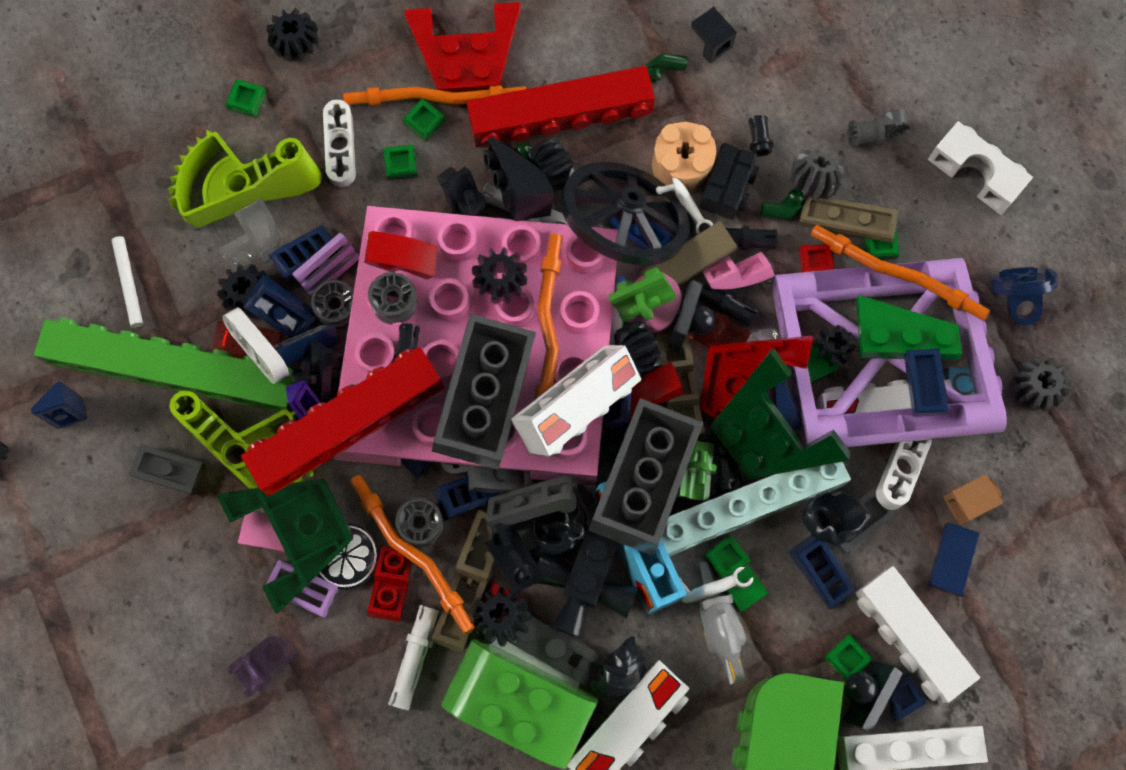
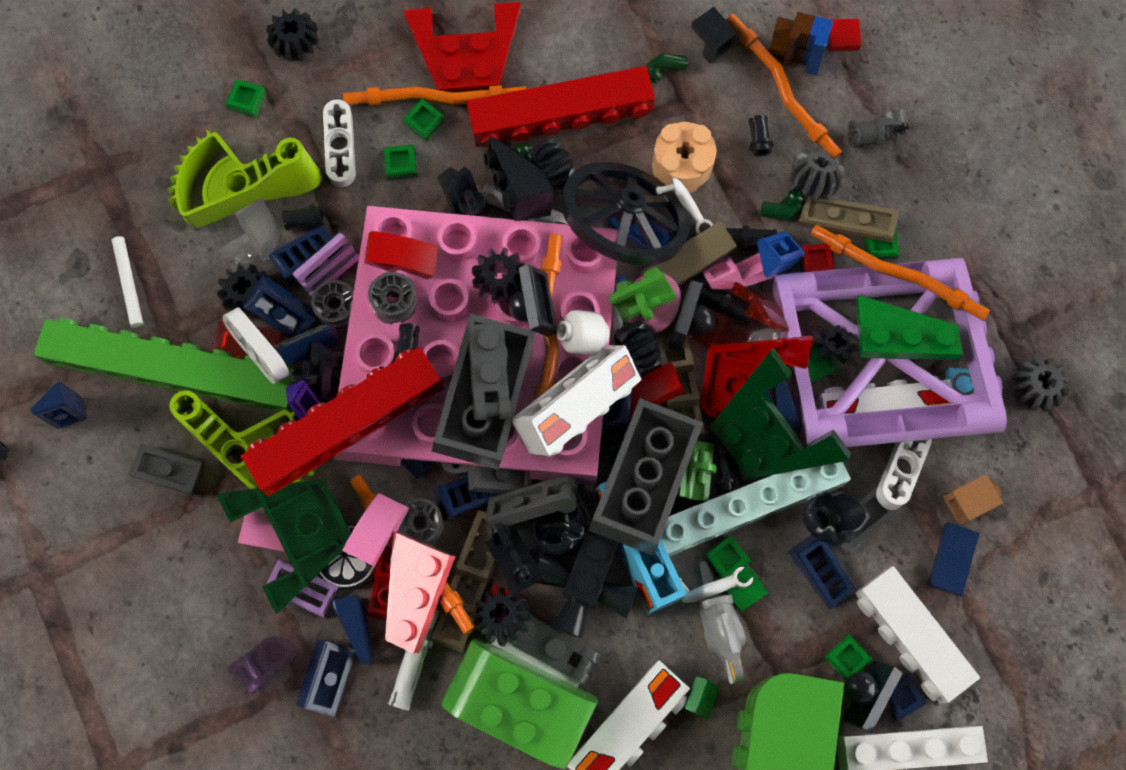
(303, 217): none -> black pin
(325, 678): none -> dark blue slope
(354, 621): none -> dark blue slope
(375, 529): none -> bright pink slope
(415, 589): none -> wing
(489, 370): none -> dark grey plate
(534, 302): none -> black tile
(583, 332): none -> white head
(621, 673): black hair -> none
(702, 697): none -> green tile
(728, 181): black brick -> none
(761, 308): none -> clear red slope
(778, 253): none -> blue slope
(801, 40): none -> reddish brown hips
(816, 132): none -> orange bar
(845, 35): none -> red tile
(926, 382): dark blue tile -> none
(966, 149): white arch -> none
(1024, 285): dark blue tile -> none

